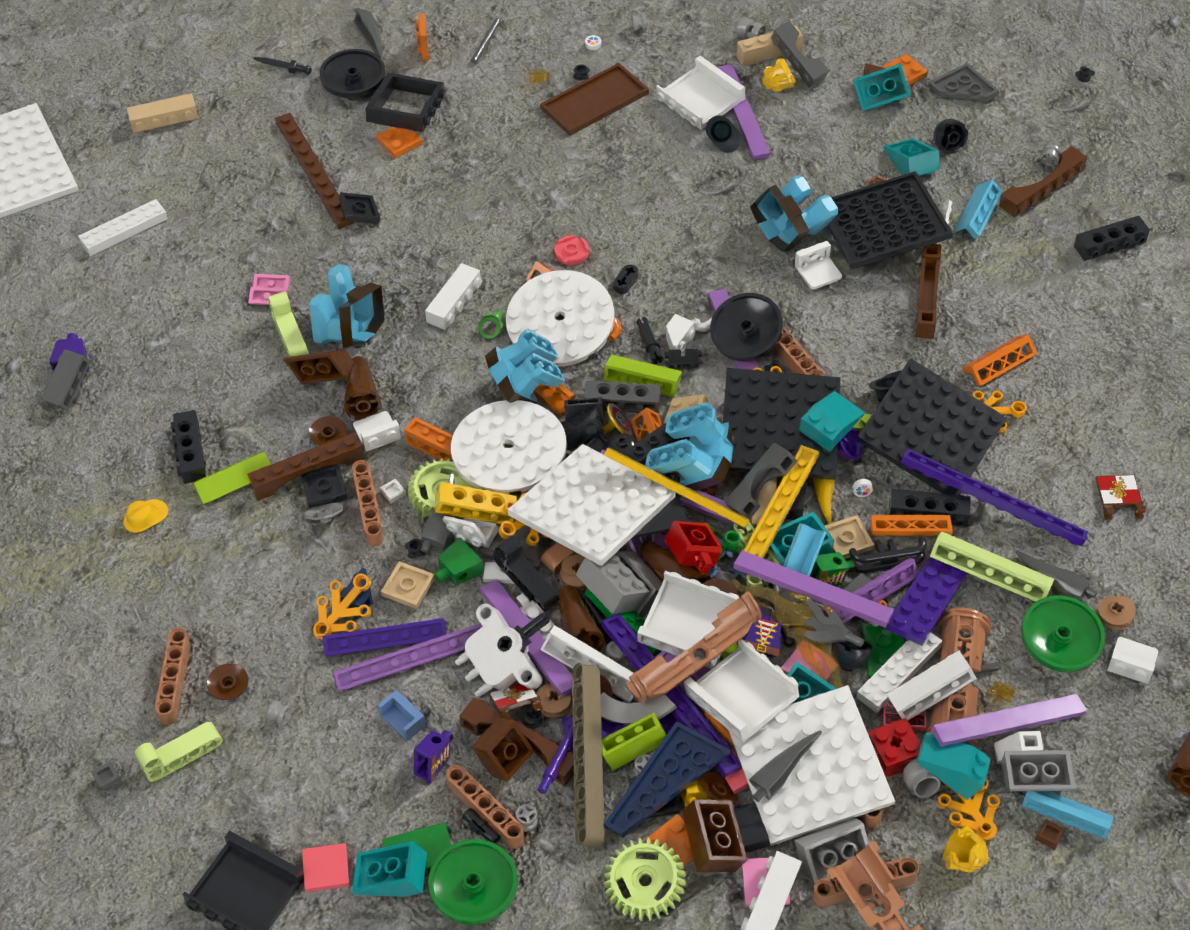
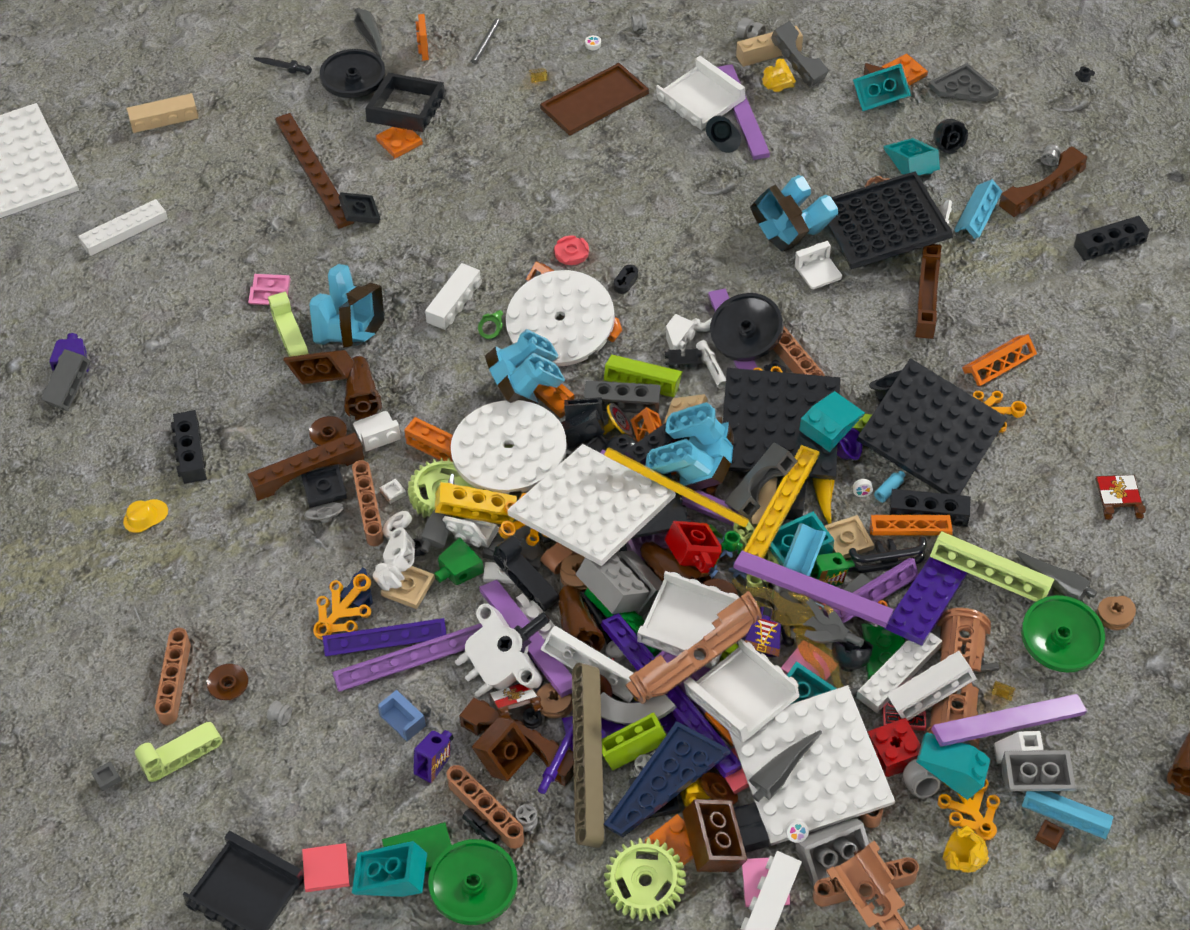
(229, 478): lime brick -> none
(397, 552): none -> white animal
(581, 72): black plate -> none
(651, 345): black pin -> none
(709, 358): none -> white pin
(796, 830): none -> white tile
(892, 482): none -> medium azure cylinder
(994, 497): dark purple plate -> none
(1133, 660): white bracket -> none

